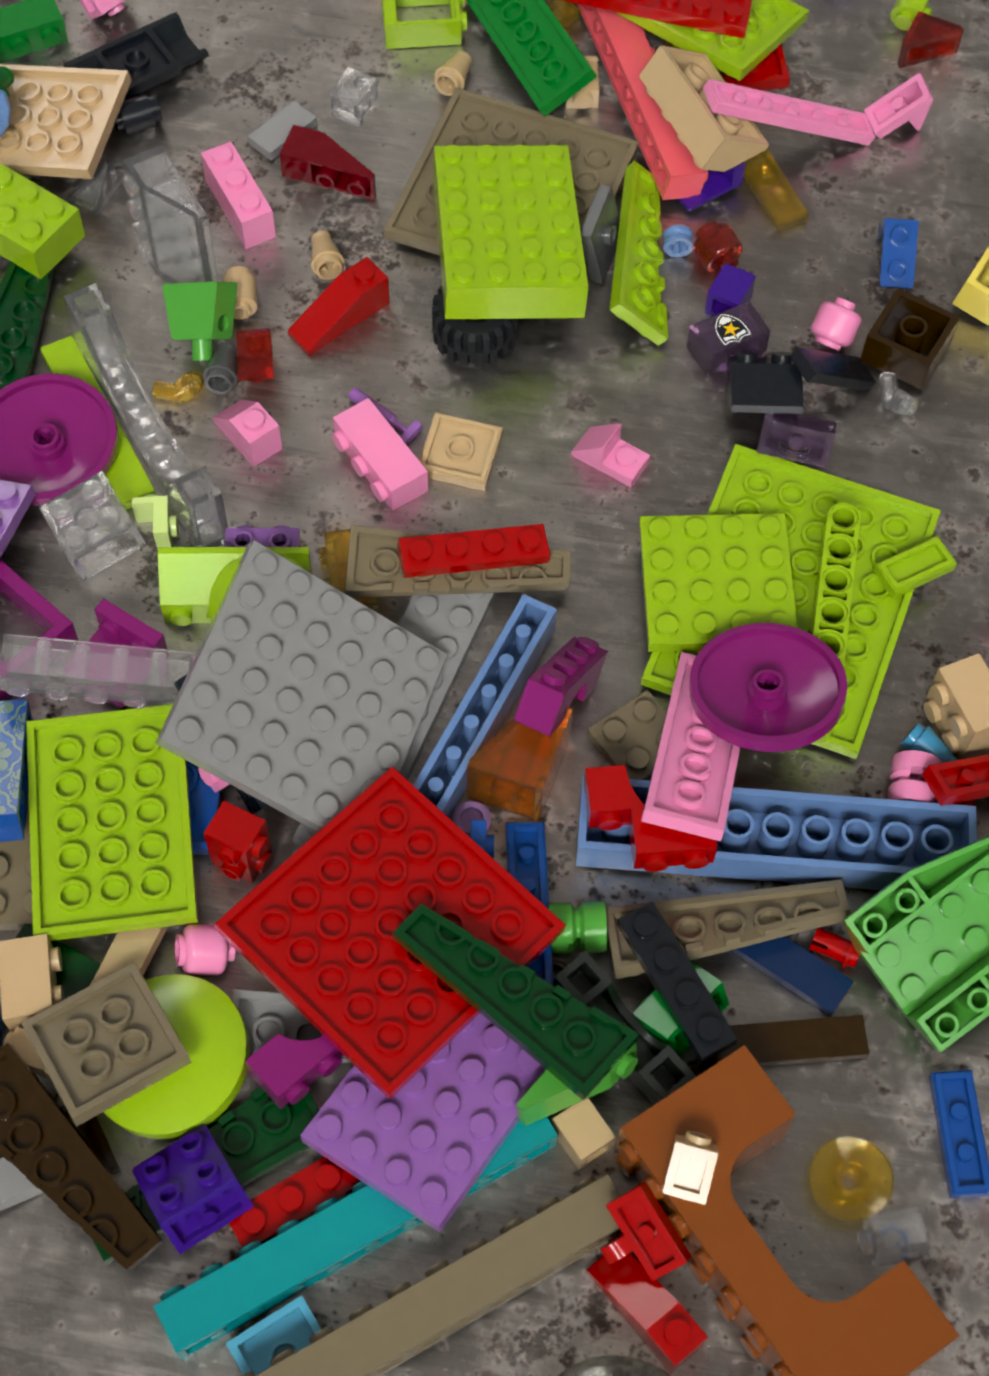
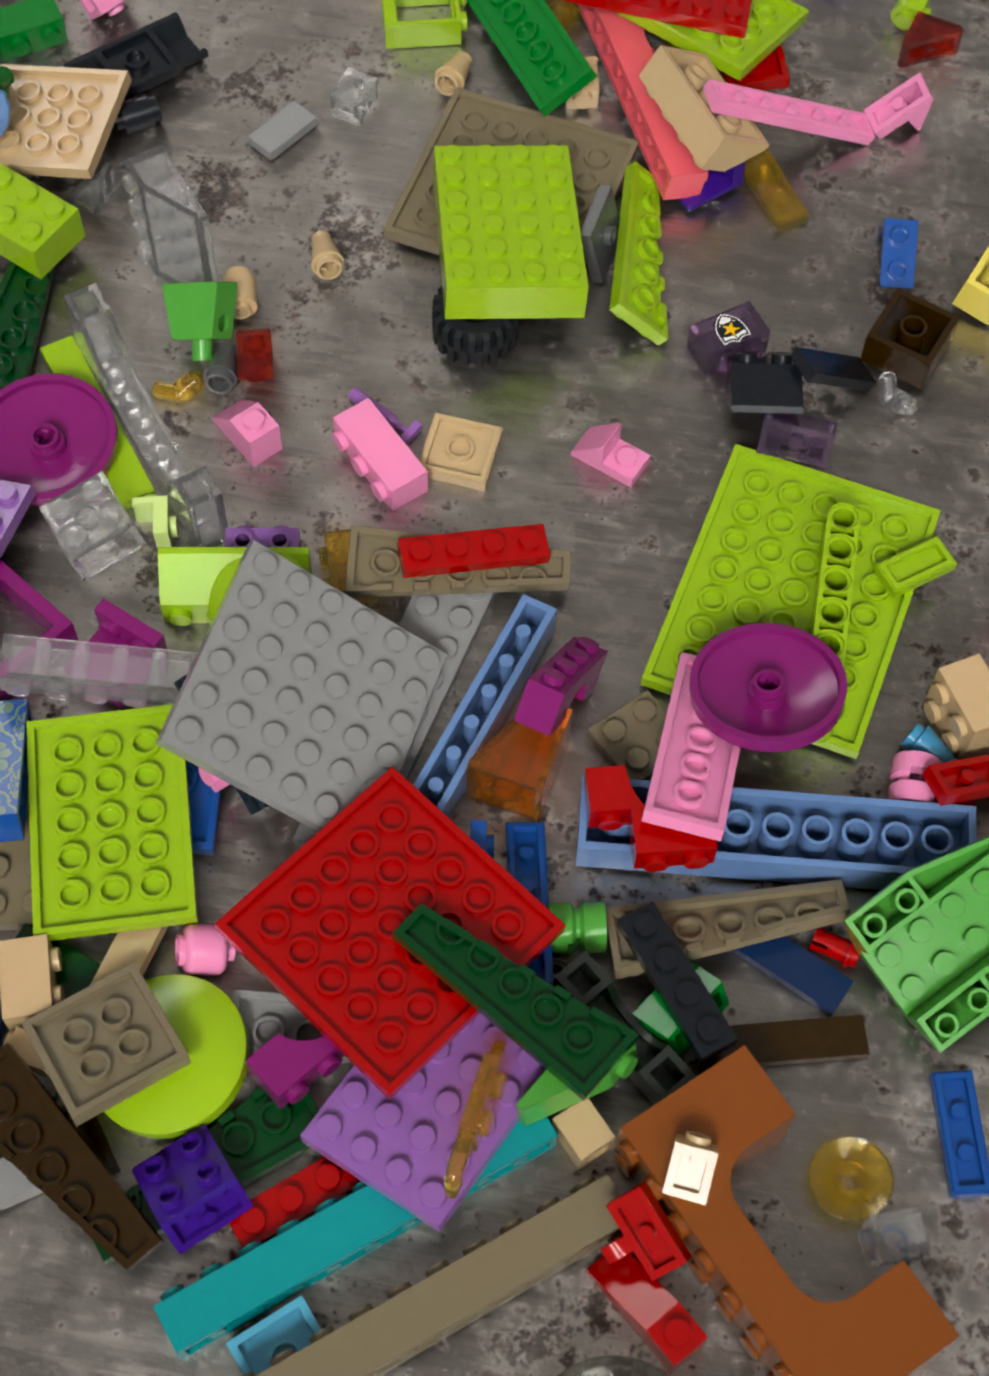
(238, 195): bright pink brick -> none
(238, 843): red brick -> none
(321, 161): dark red slope -> none
(341, 306): red slope -> none
(471, 811): lavender tile -> none
(477, 1116): none -> clear yellow plate
(678, 241): medium blue bush -> none
(713, 576): lime plate -> none
(717, 245): clear red head -> none
(730, 288): dark purple brick -> none
(836, 324): bright pink head -> none

